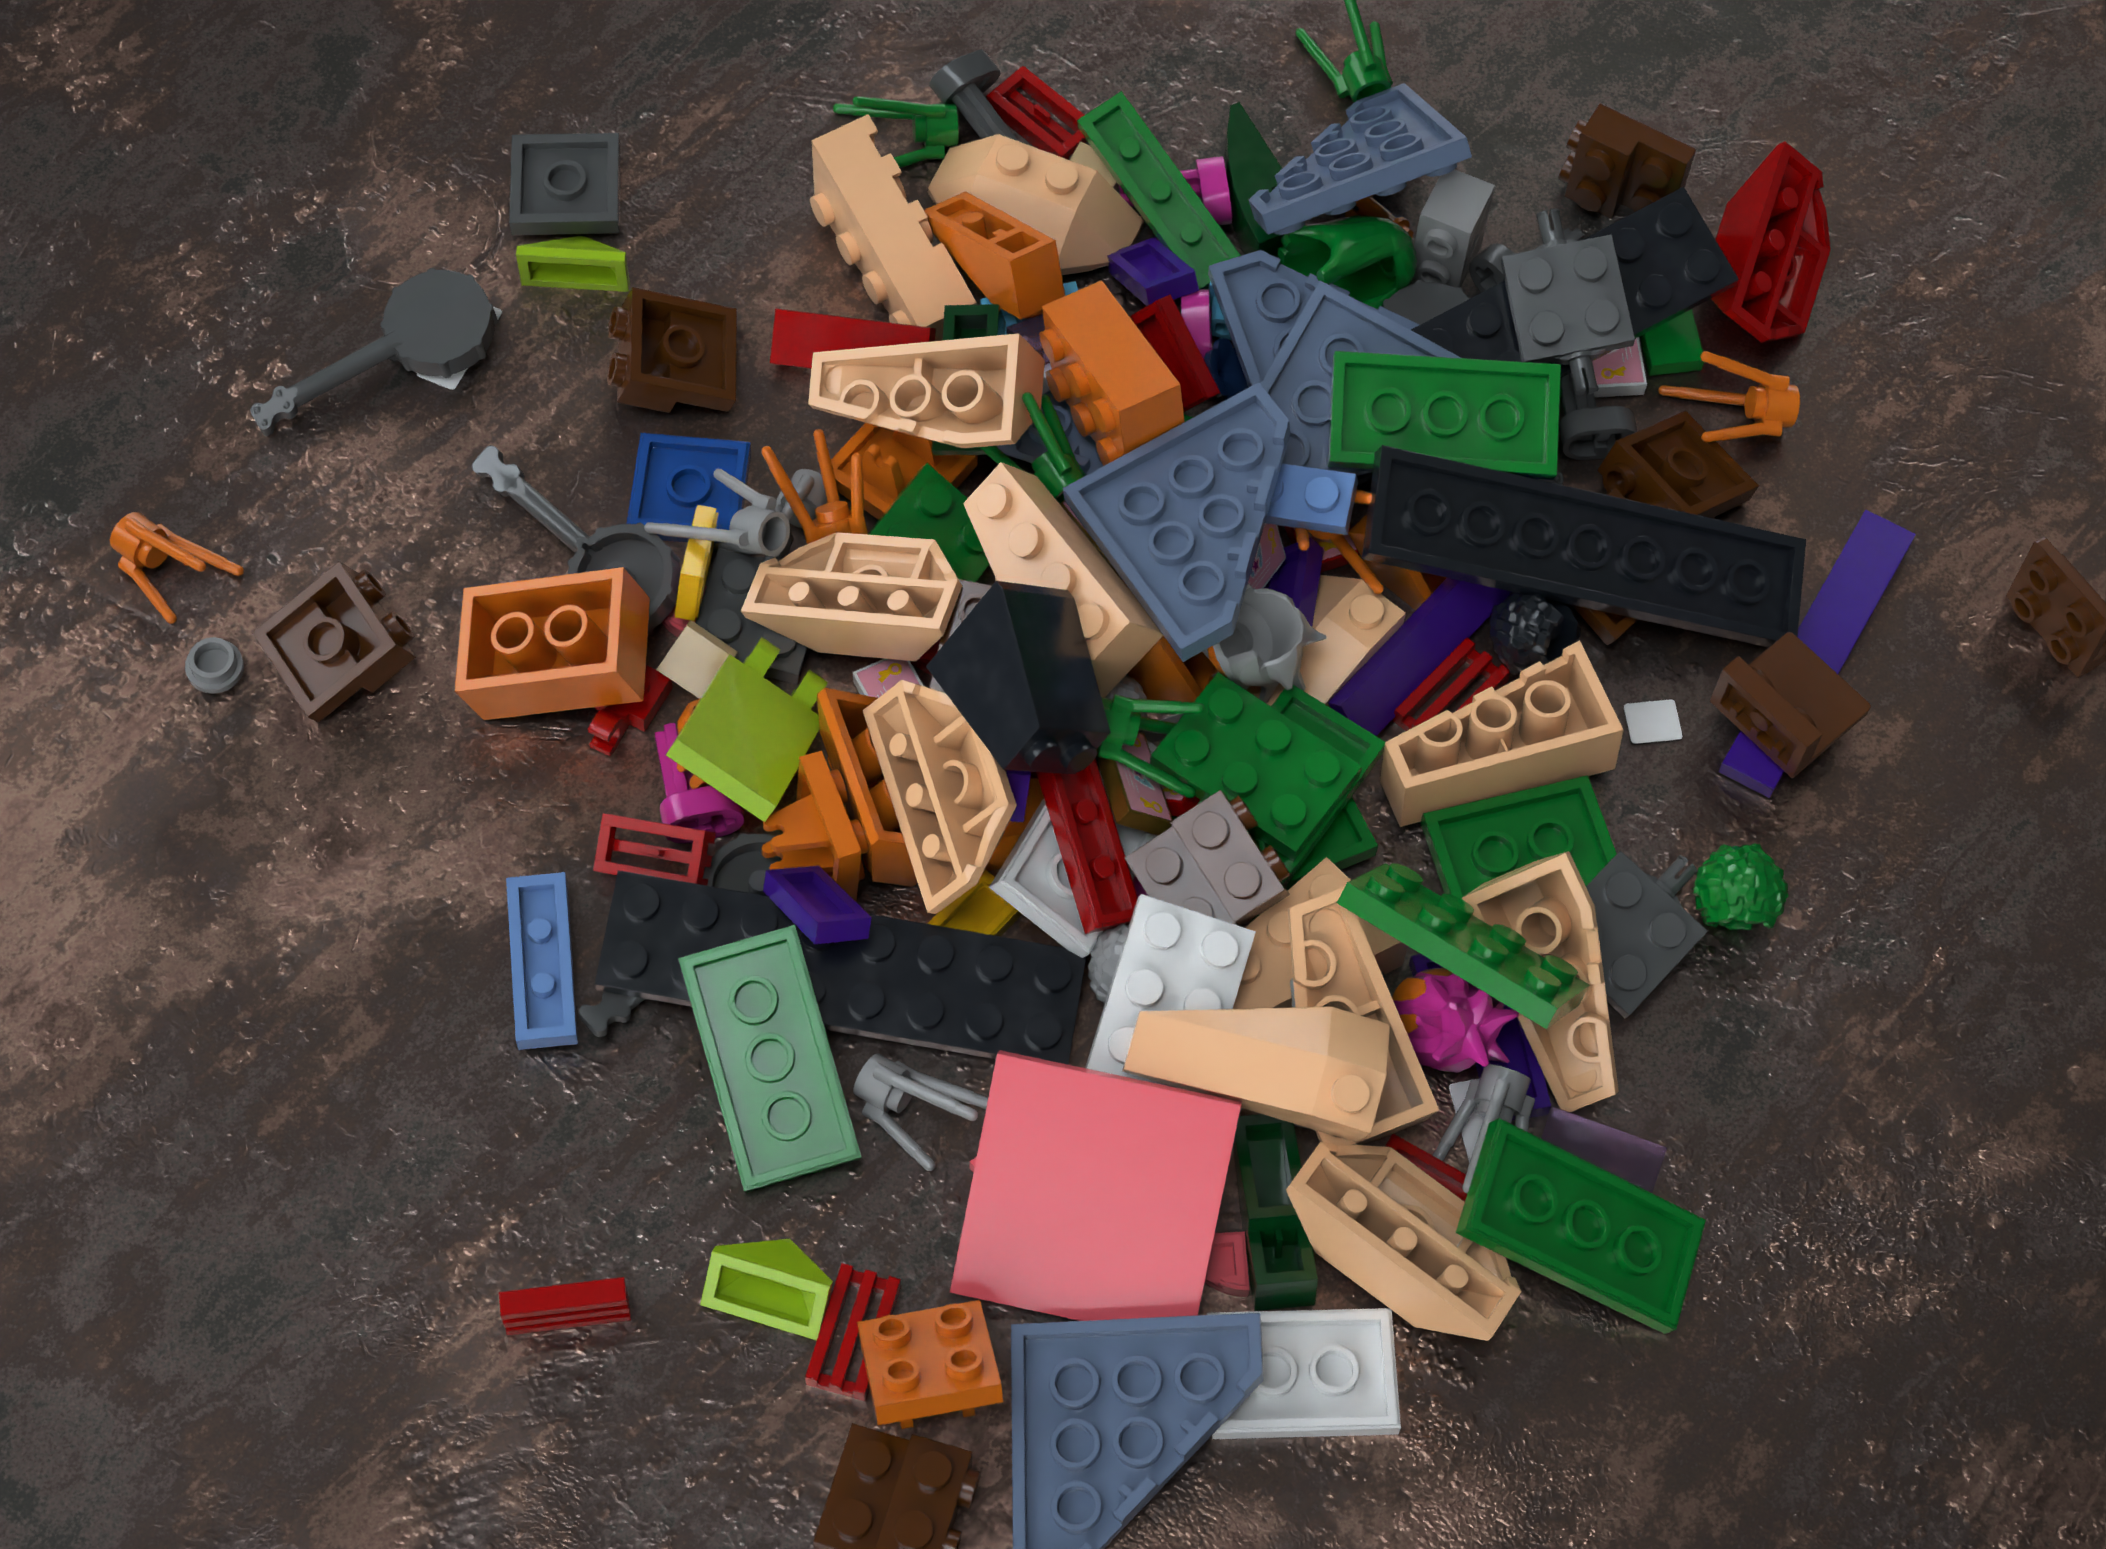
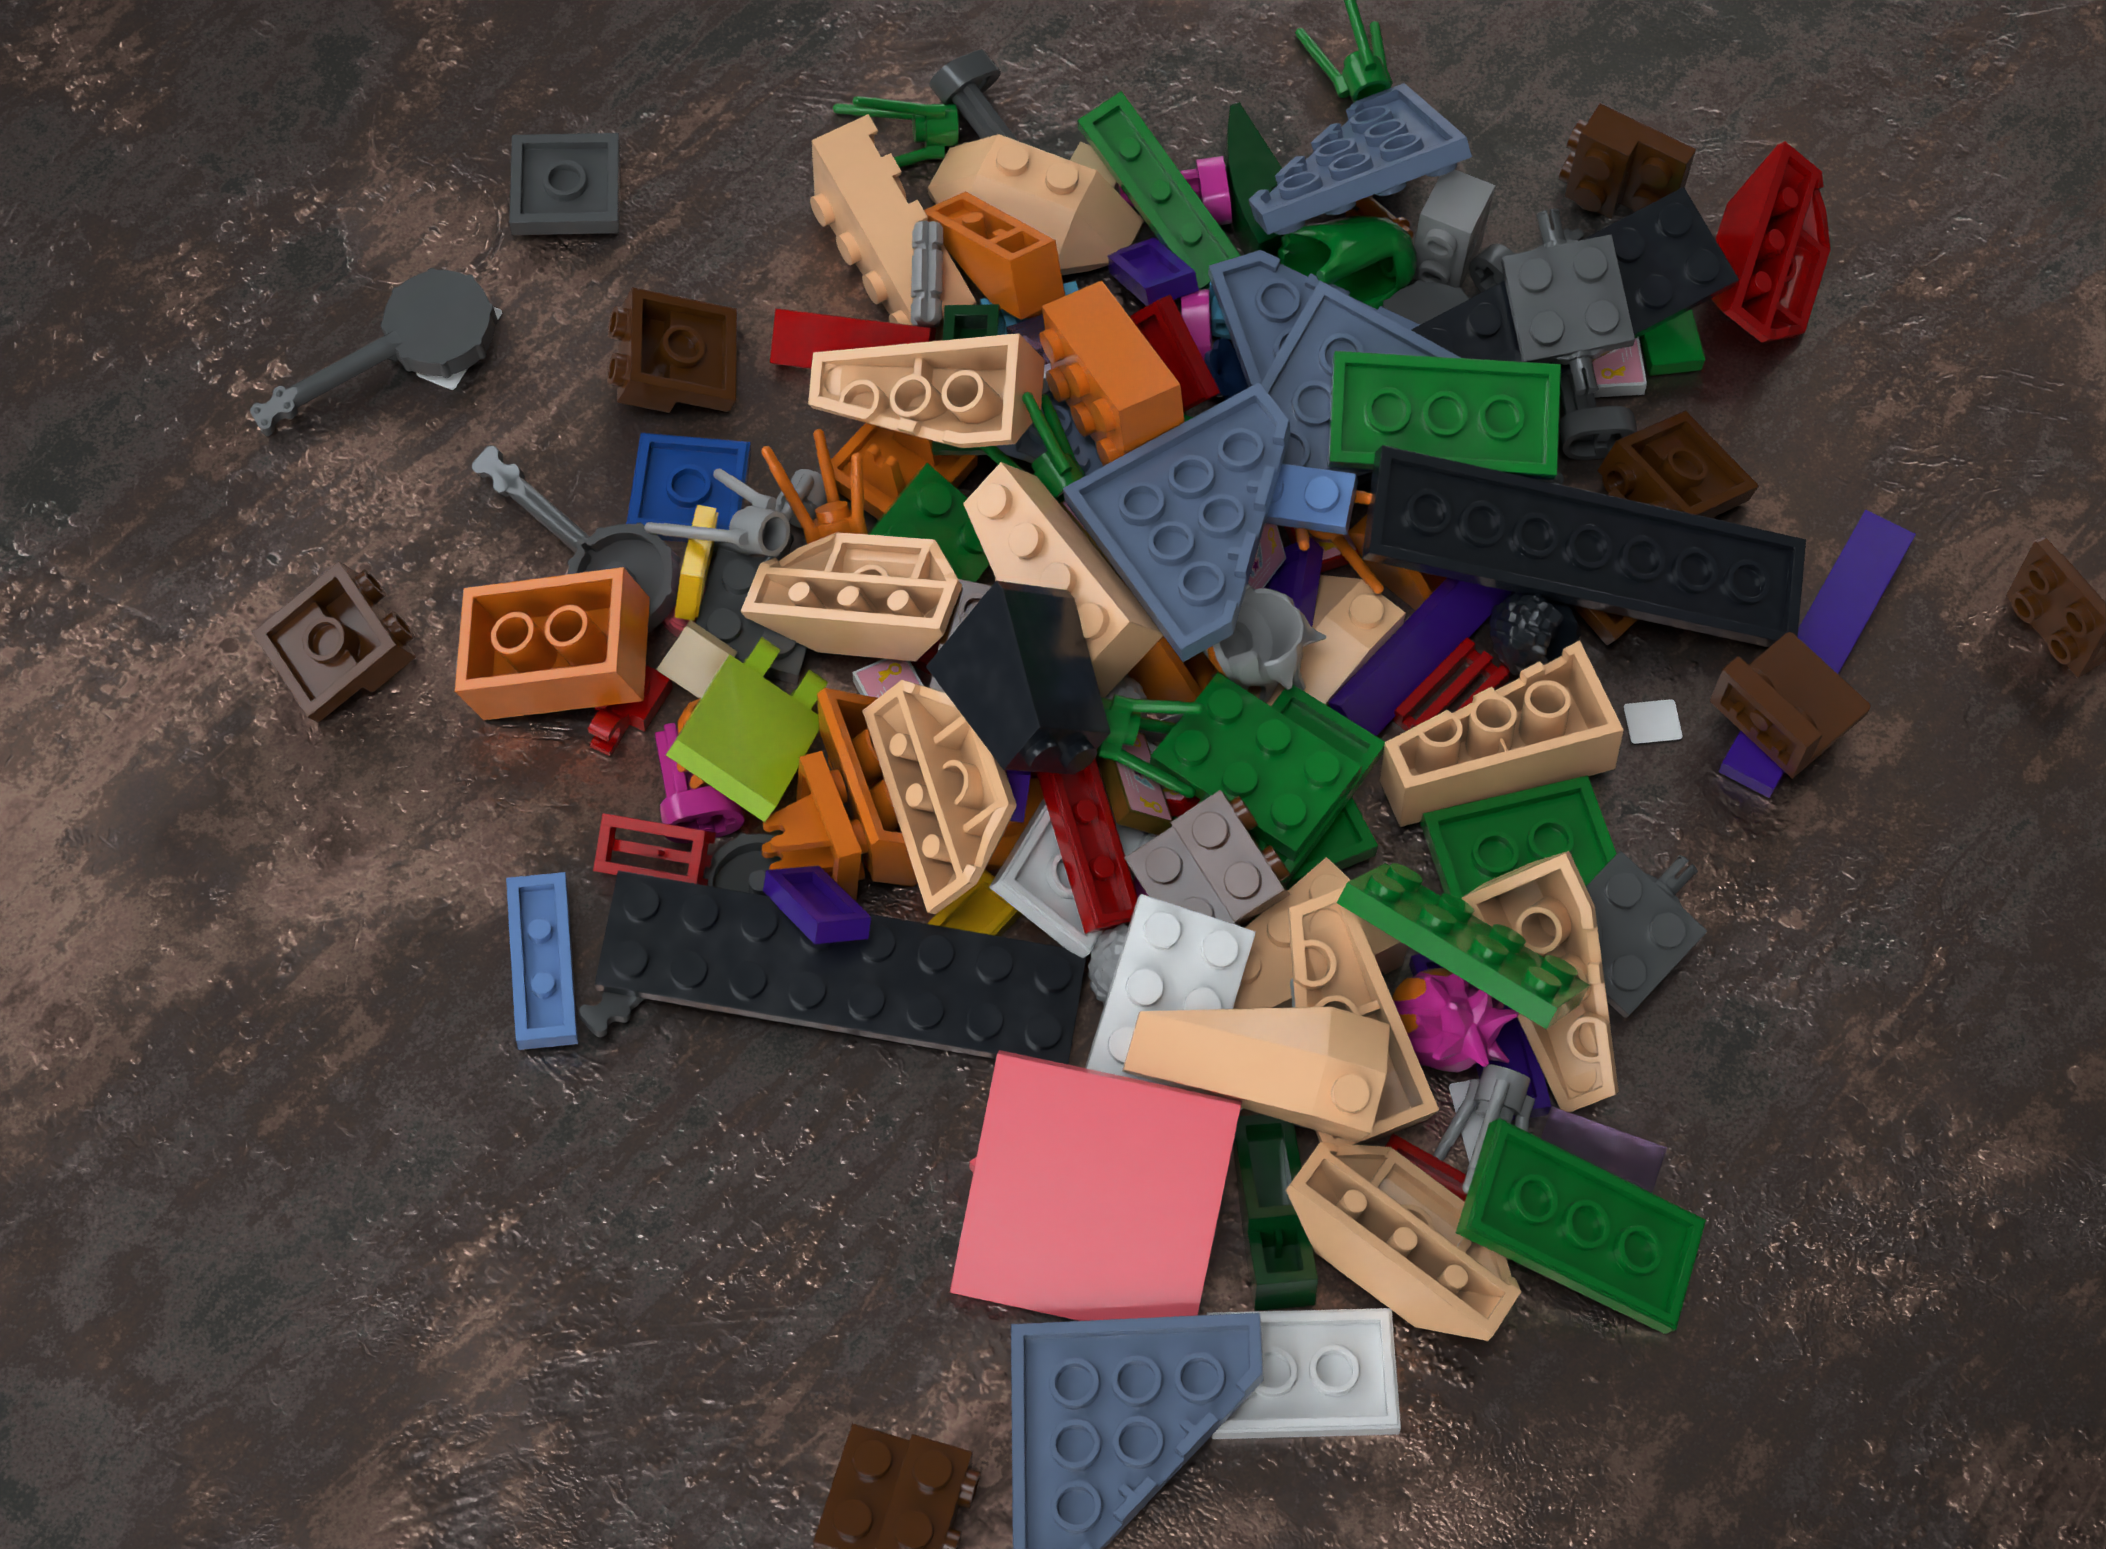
(149, 545): orange plant -> none
(214, 665): light grey plate -> none
(564, 1306): red tile -> none
(573, 265): lime slope -> none
(768, 1285): lime slope -> none
(769, 1058): tile -> none
(867, 1283): red tile -> none
(891, 1086): light grey plant -> none
(927, 274): none -> light grey axle
(930, 1363): orange plate -> none
(1032, 120): red tile -> none
(1228, 1264): coral tile -> none
(1740, 888): green piece -> none
(1770, 404): orange plant -> none

